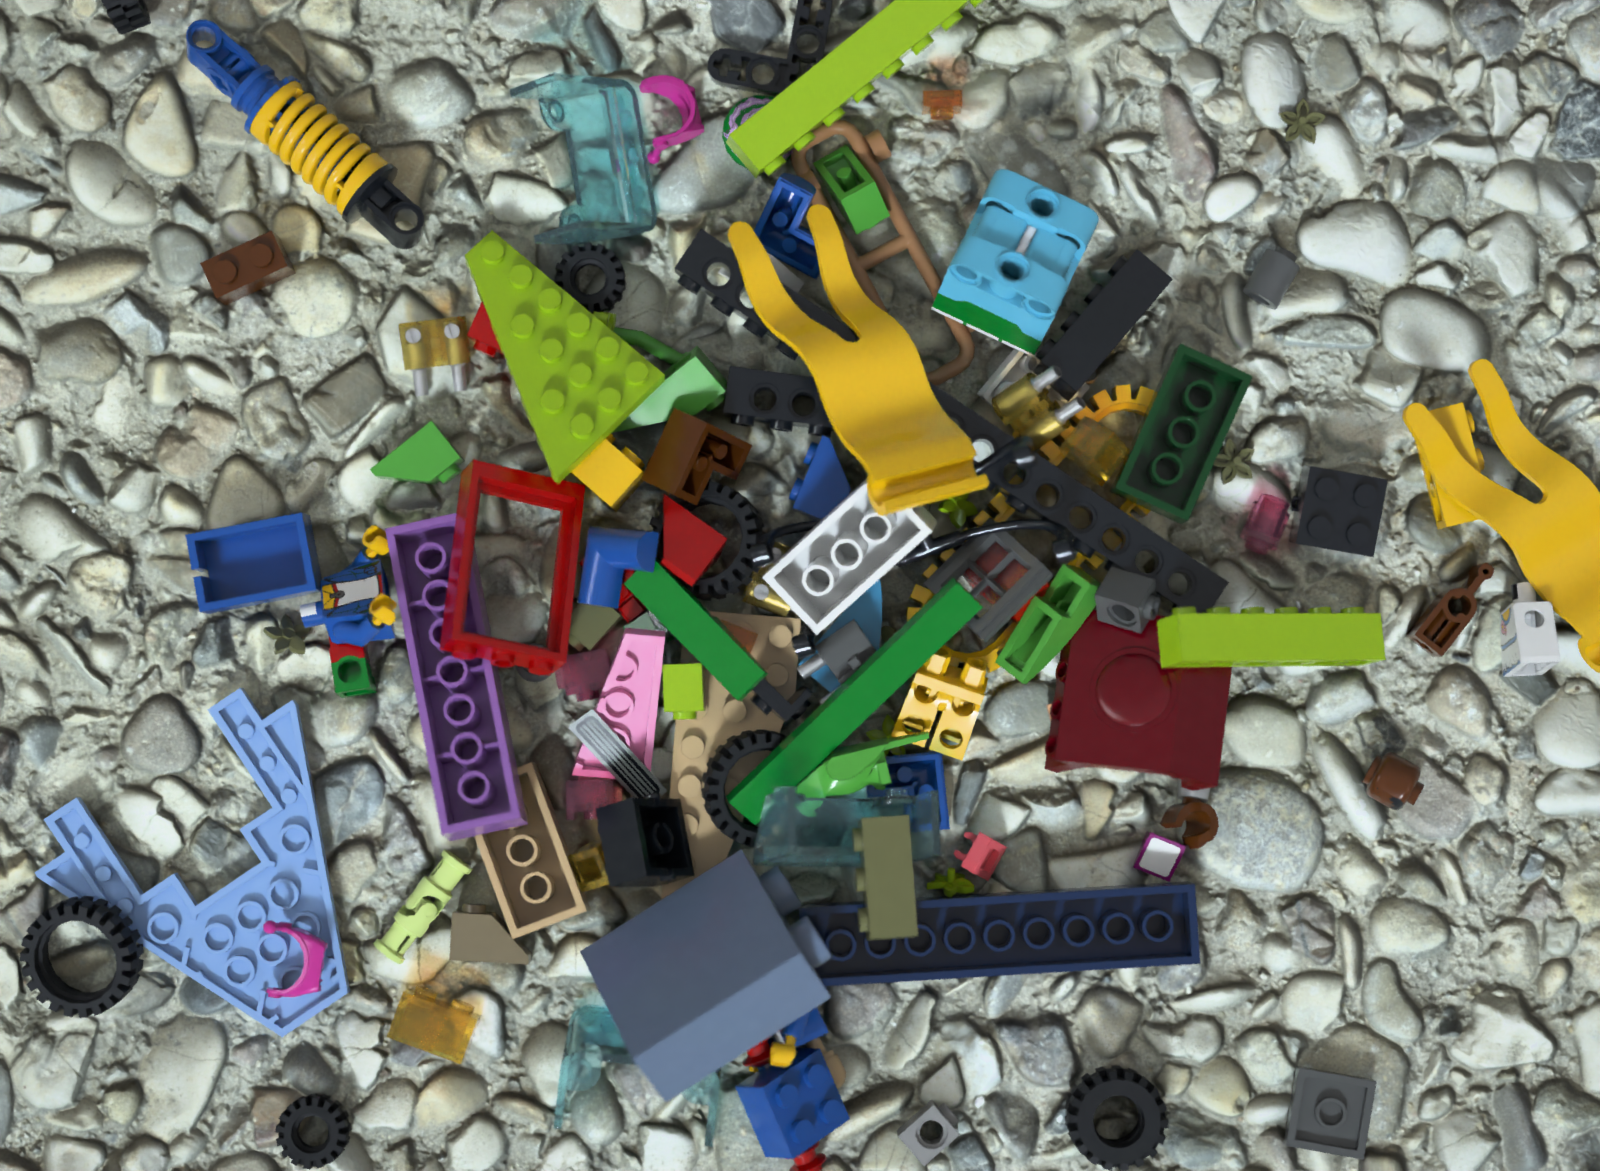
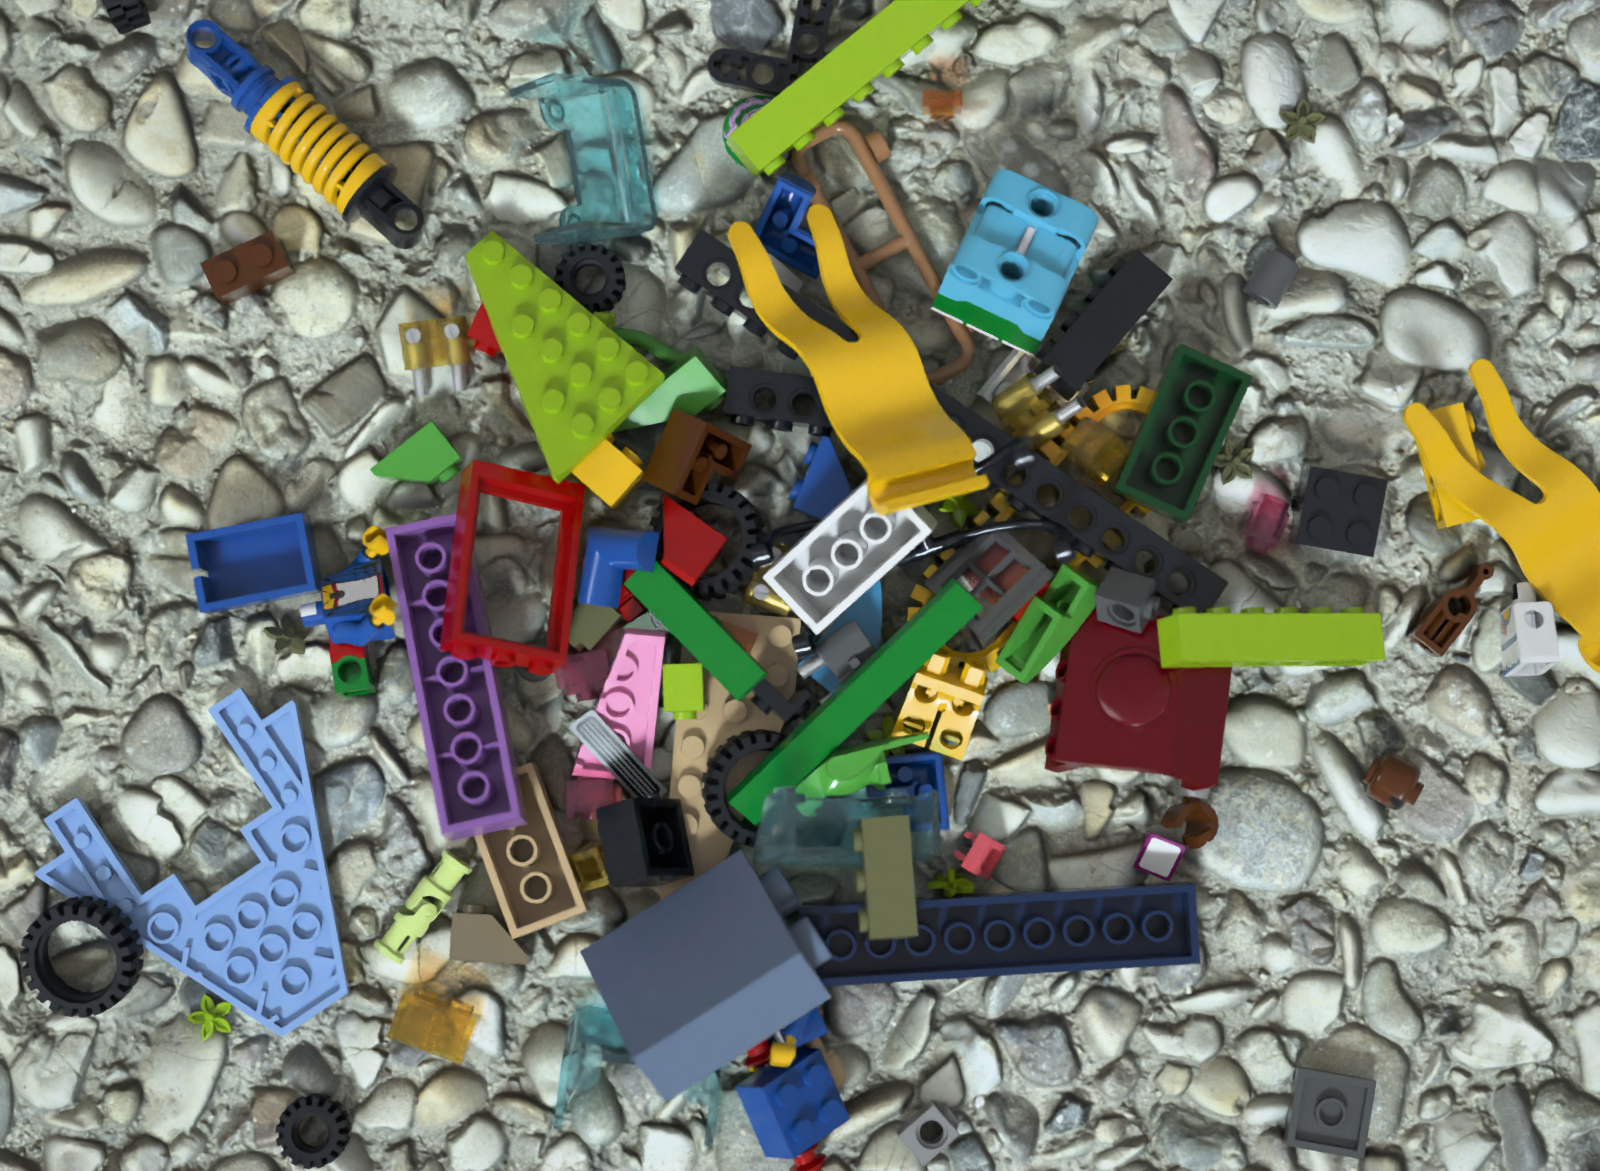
(211, 1017): none -> lime plant
(314, 953): dark pink helmet -> none
(684, 98): dark pink helmet -> none
(852, 189): bright green slope -> none
(1140, 1141): black tyre -> none

